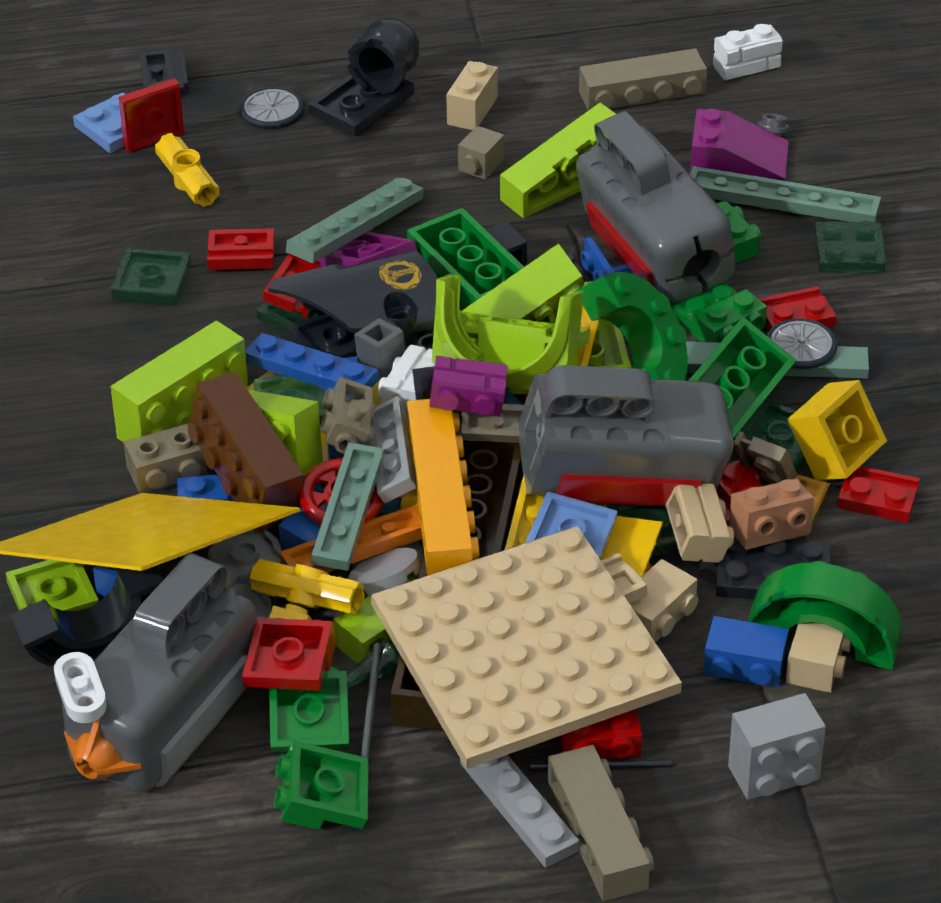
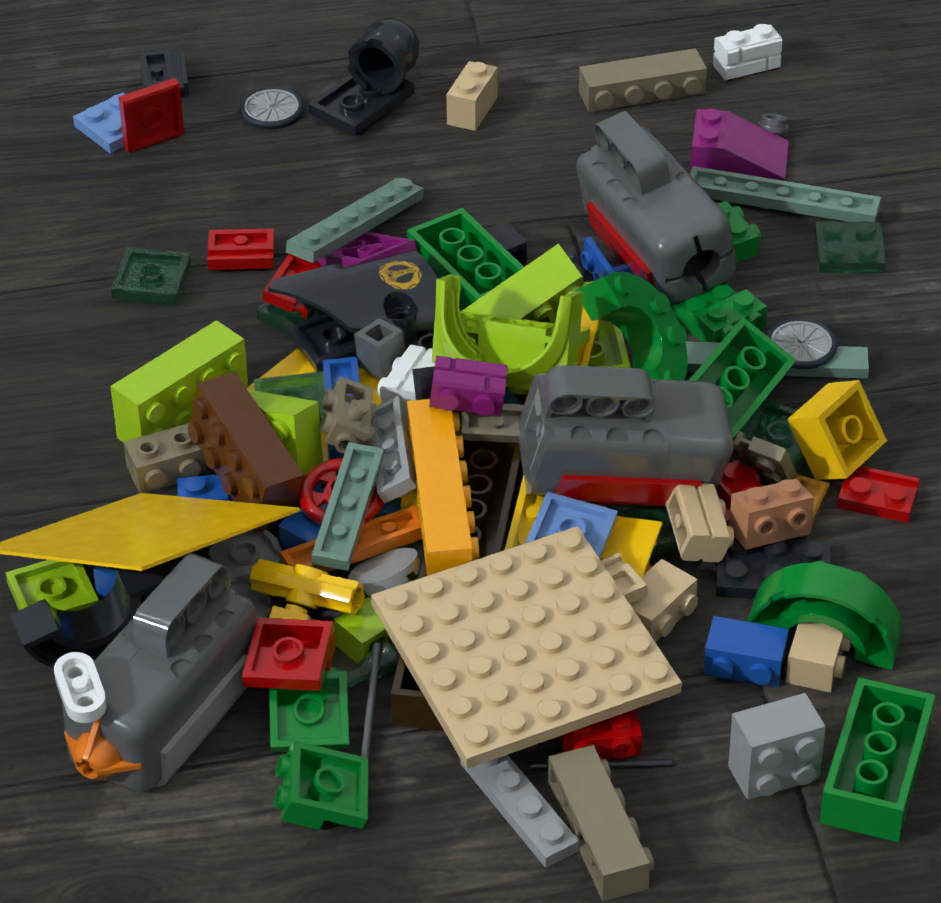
(187, 170): yellow piece -> none
(306, 363): blue plate -> none
(481, 152): dark tan brick -> none
(551, 170): lime wedge -> none
(799, 305): red plate -> none
(877, 759): none -> green brick

